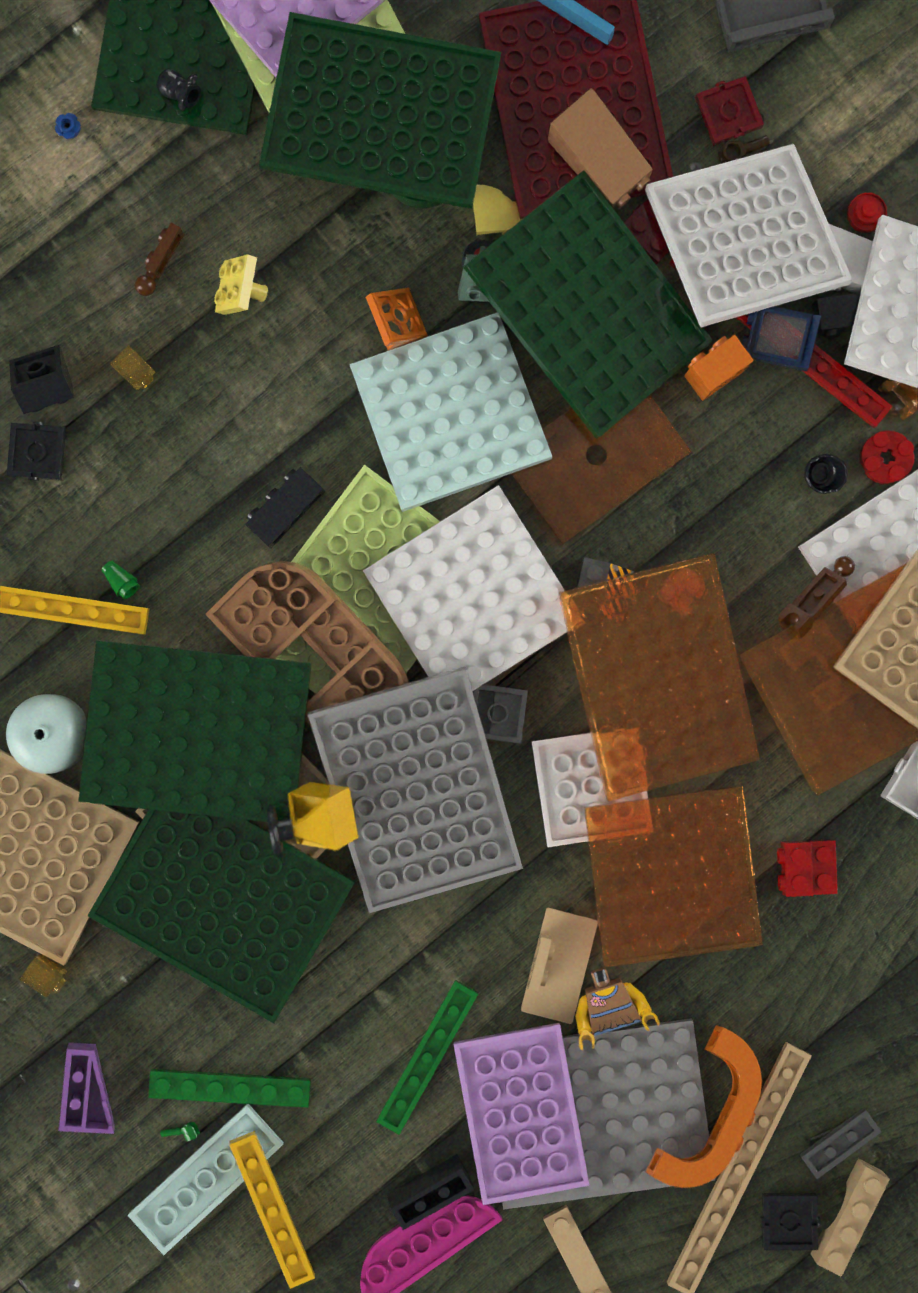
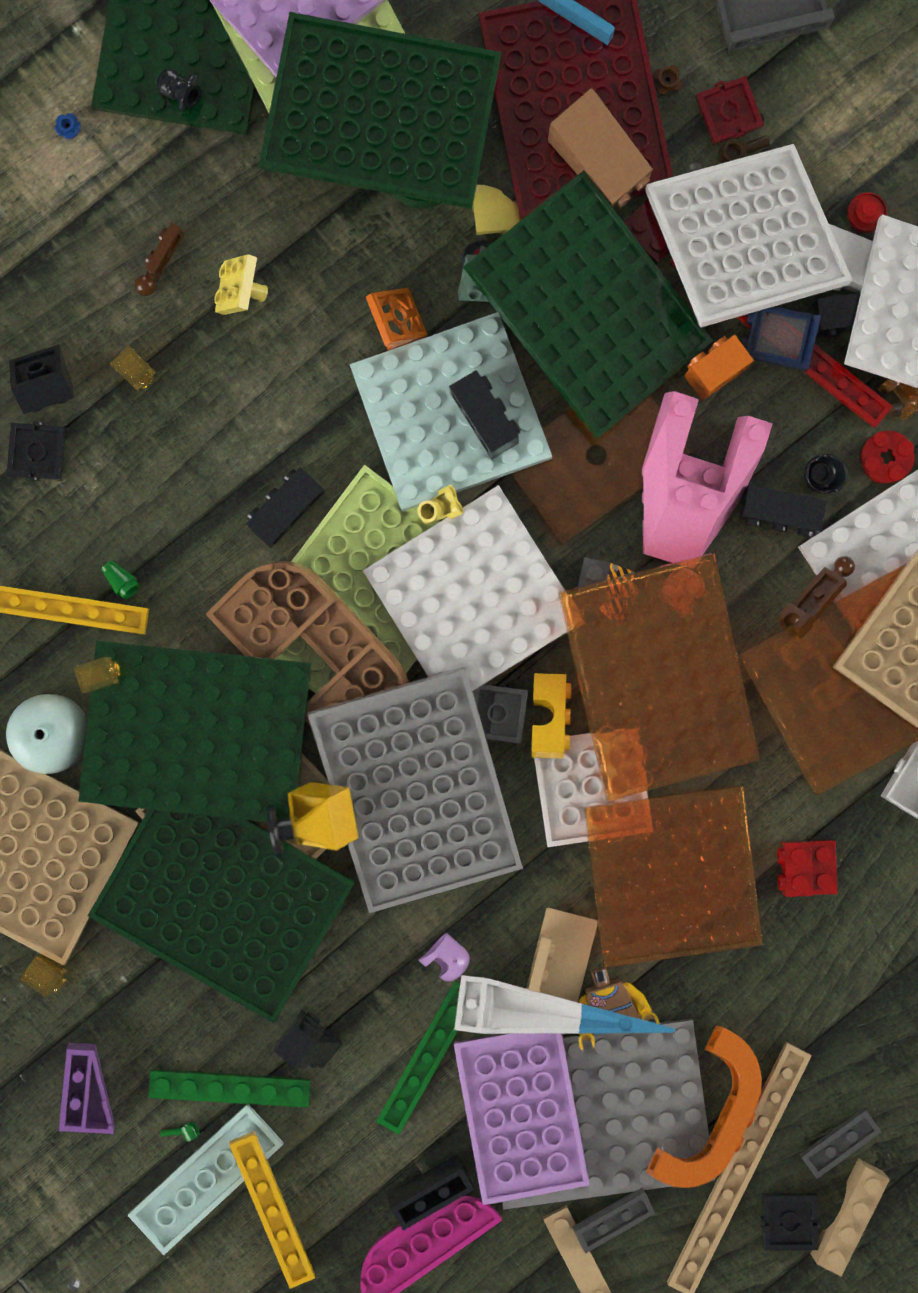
(97, 675): none -> clear yellow brick
(307, 1043): none -> black wedge
(440, 506): none -> light yellow plate
(449, 955): none -> lavender helmet
(485, 414): none -> black brick
(502, 1008): none -> white plate
(550, 739): none -> yellow arch
(613, 1220): none -> dark grey plate
(667, 72): none -> reddish brown plate
(687, 496): none -> bright pink wedge
(783, 511): none -> black brick

